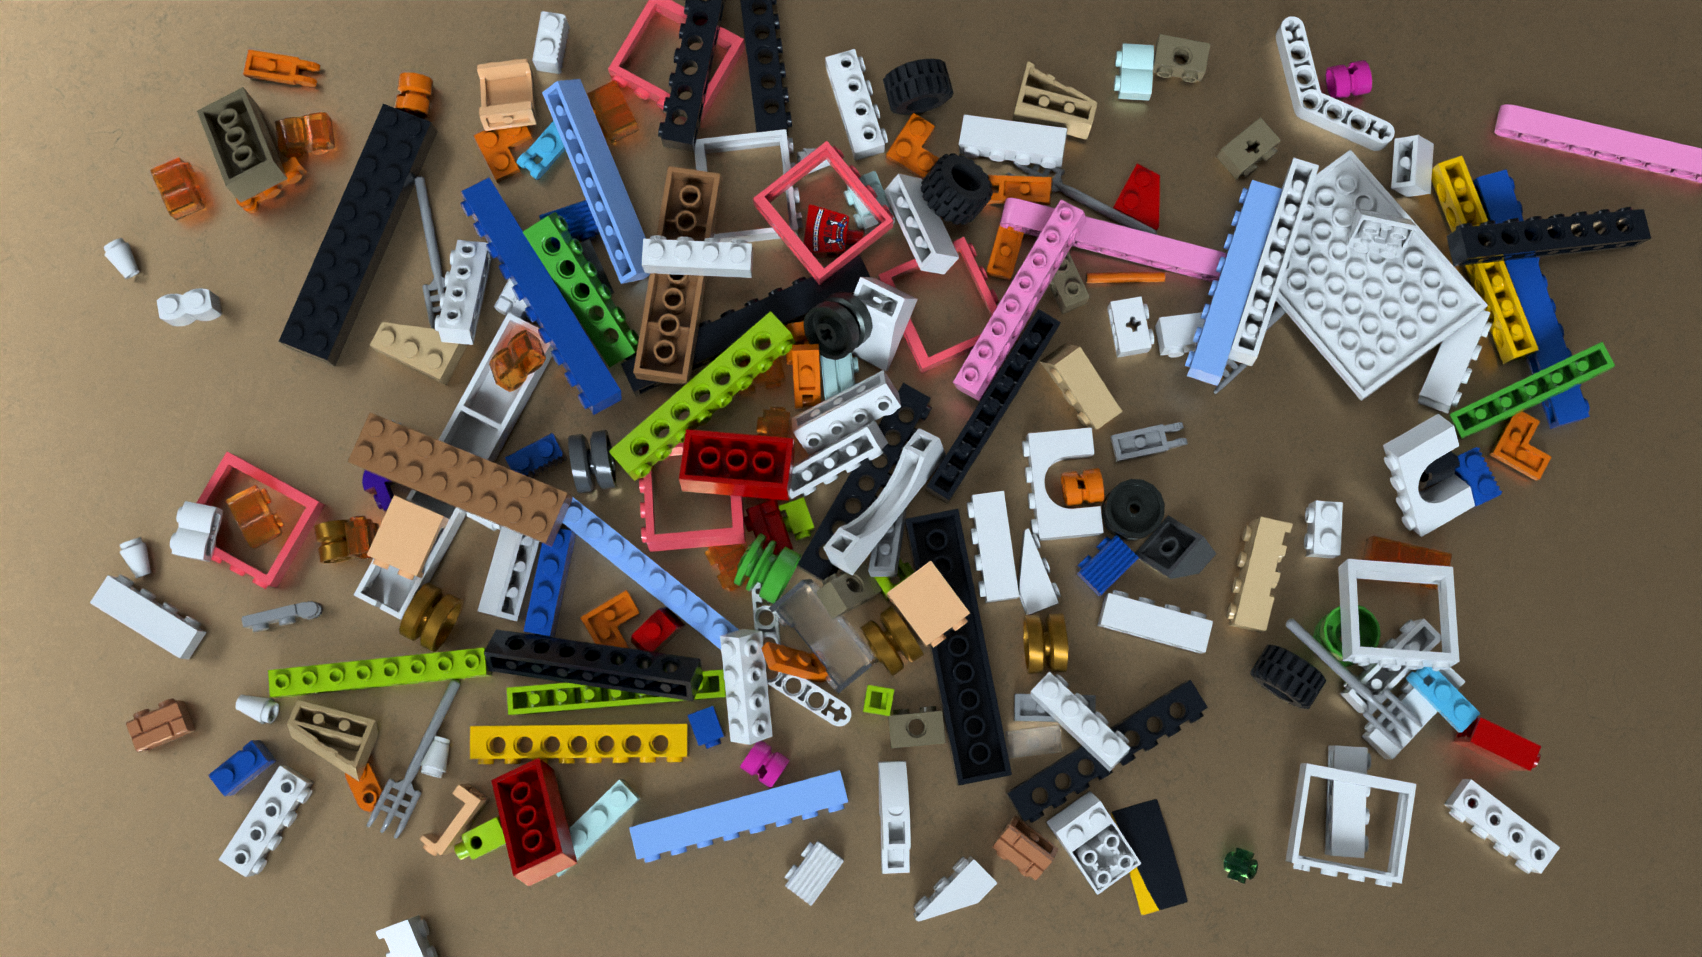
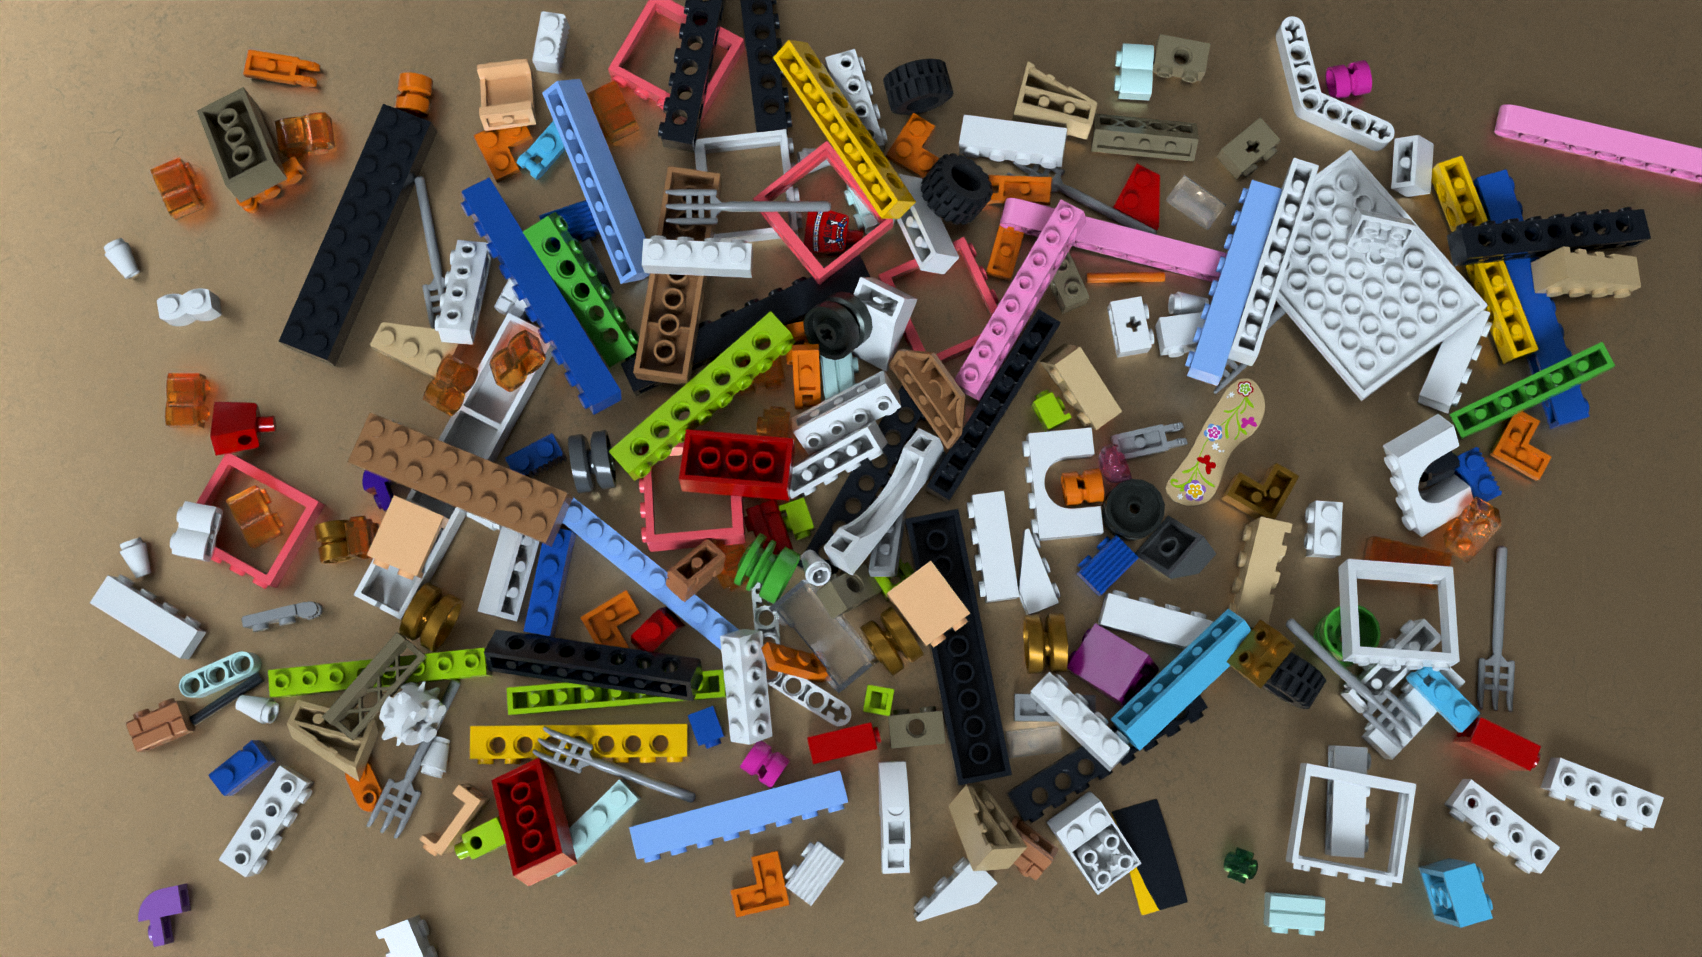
(158, 908): none -> medium lavender brick
(186, 400): none -> clear orange brick
(207, 674): none -> light aqua beam
(226, 699): none -> black bar
(238, 426): none -> red torso
(367, 679): none -> dark tan fence
(412, 714): none -> white brick
(449, 386): none -> clear orange brick
(586, 759): none -> light grey piece
(695, 570): none -> nougat brick
(716, 206): none -> light grey piece
(768, 892): none -> orange plate
(815, 568): none -> white cone
(843, 742): none -> red brick
(844, 130): none -> yellow brick
(932, 391): none -> medium nougat wedge
(985, 829): none -> tan wedge
(1049, 410): none -> lime brick
(1111, 665): none -> magenta slope
(1113, 464): none -> clear pink hair
(1144, 139): none -> dark tan fence
(1181, 680): none -> medium azure brick
(1185, 303): none -> white cone
(1195, 202): none -> clear slope
(1229, 424): none -> tan sticker
(1261, 498): none -> pearl gold brick
(1262, 654): none -> pearl gold brick
(1294, 912): none -> light aqua brick
(1456, 892): none -> medium azure brick
(1472, 529): none -> clear orange brick
(1497, 660): none -> light grey piece
(1585, 274): none -> tan wedge
(1601, 792): none -> white brick

